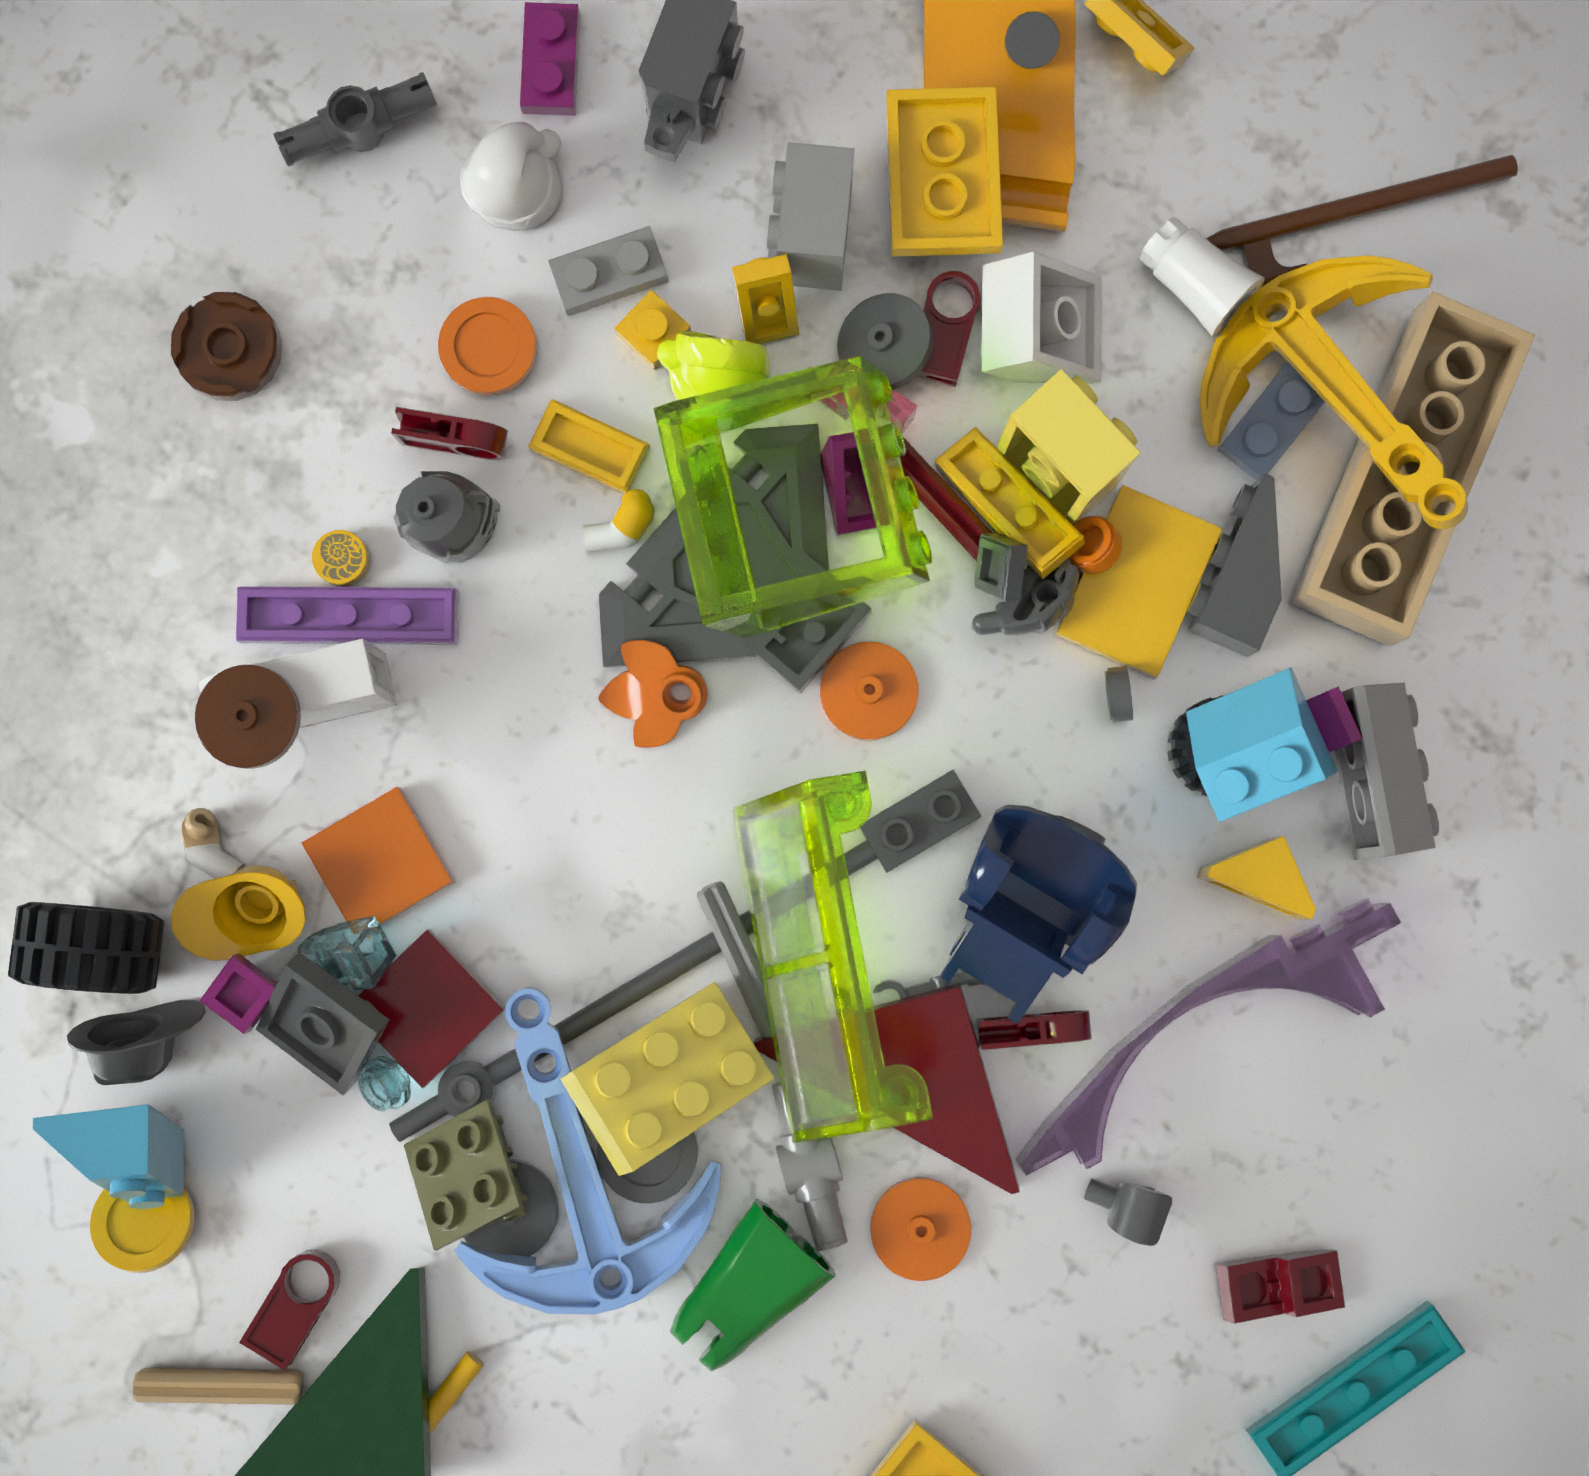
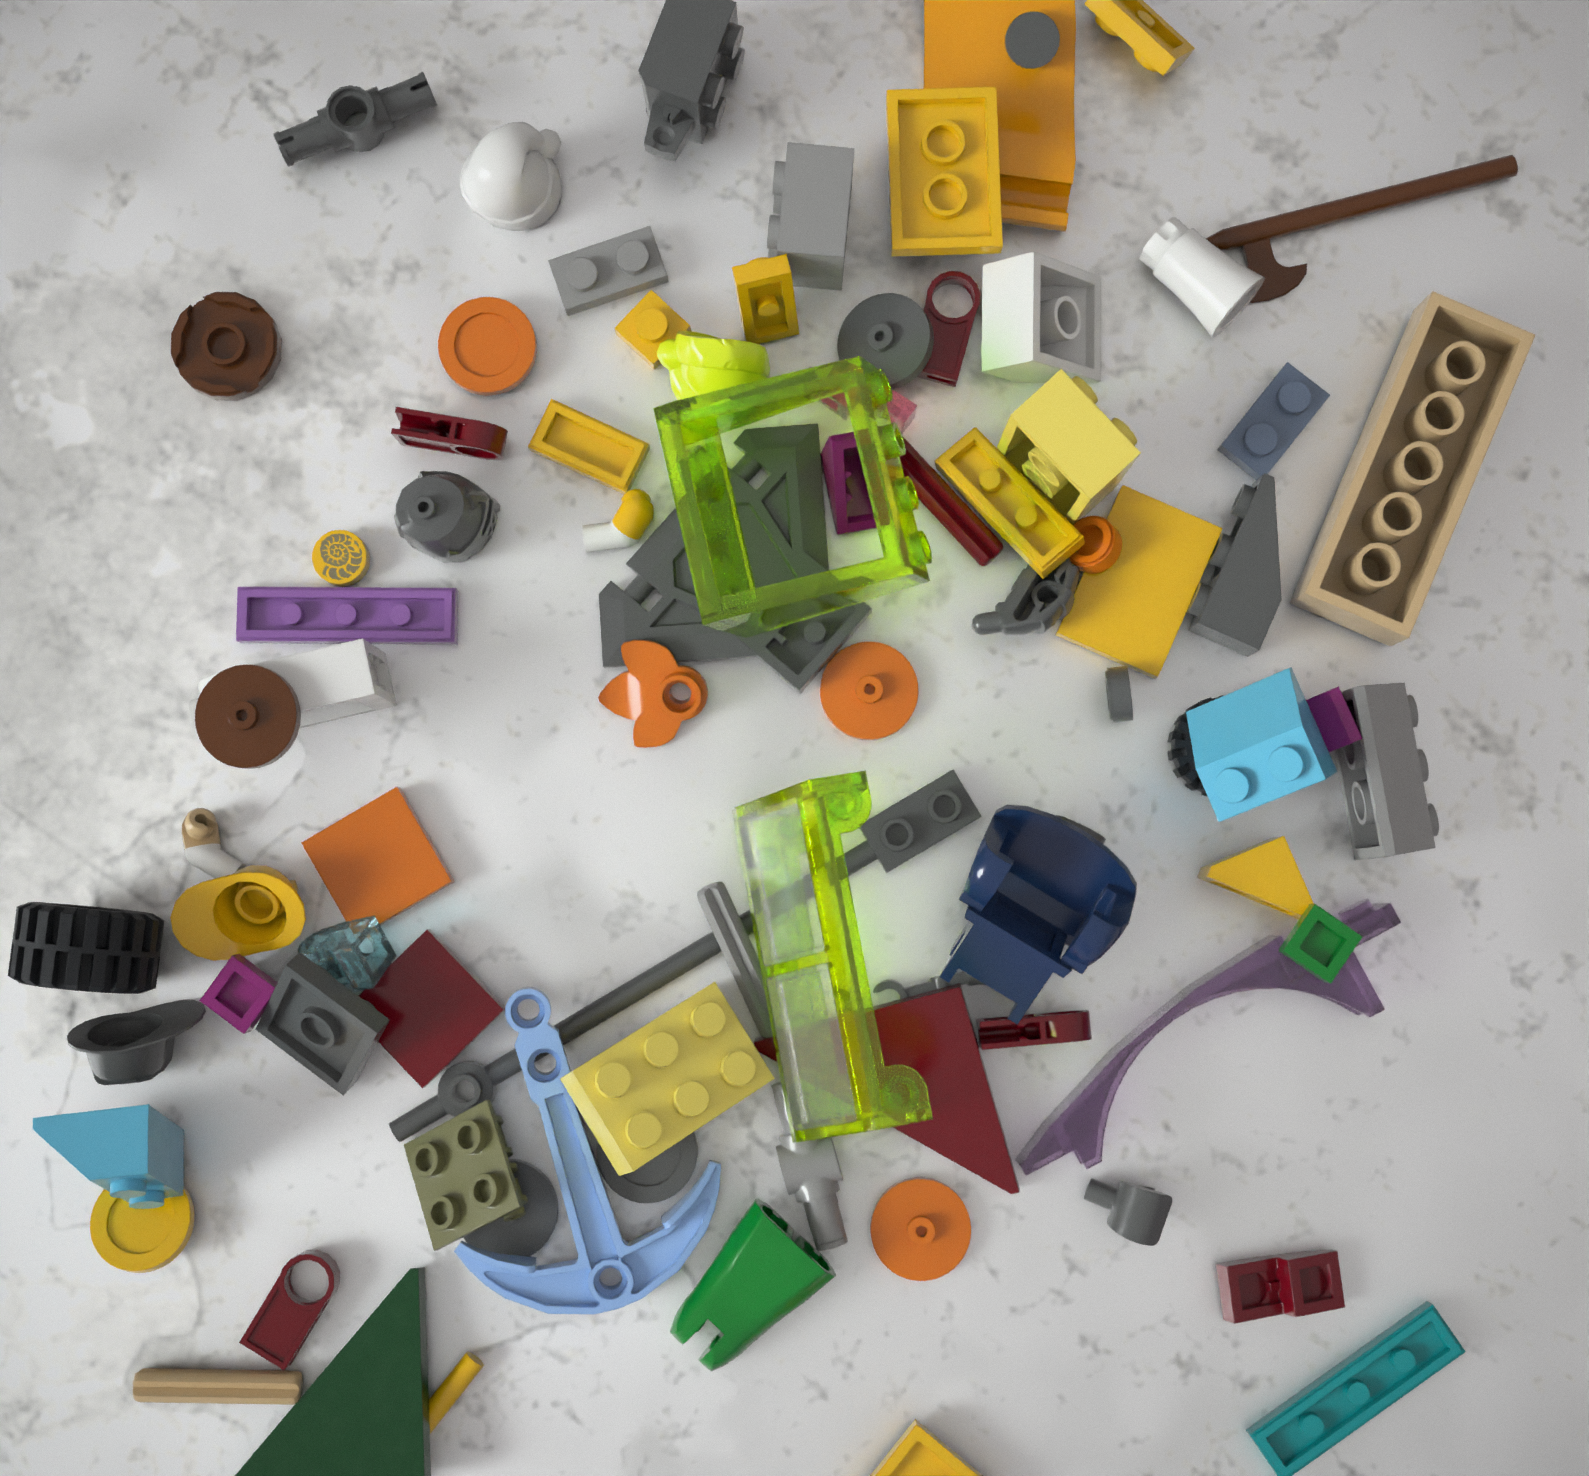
(384, 1084): clear light blue plate -> none
(550, 59): magenta plate -> none
(1000, 566): dark grey tile -> none
(1314, 355): yellow piece -> none
(1320, 943): none -> green plate

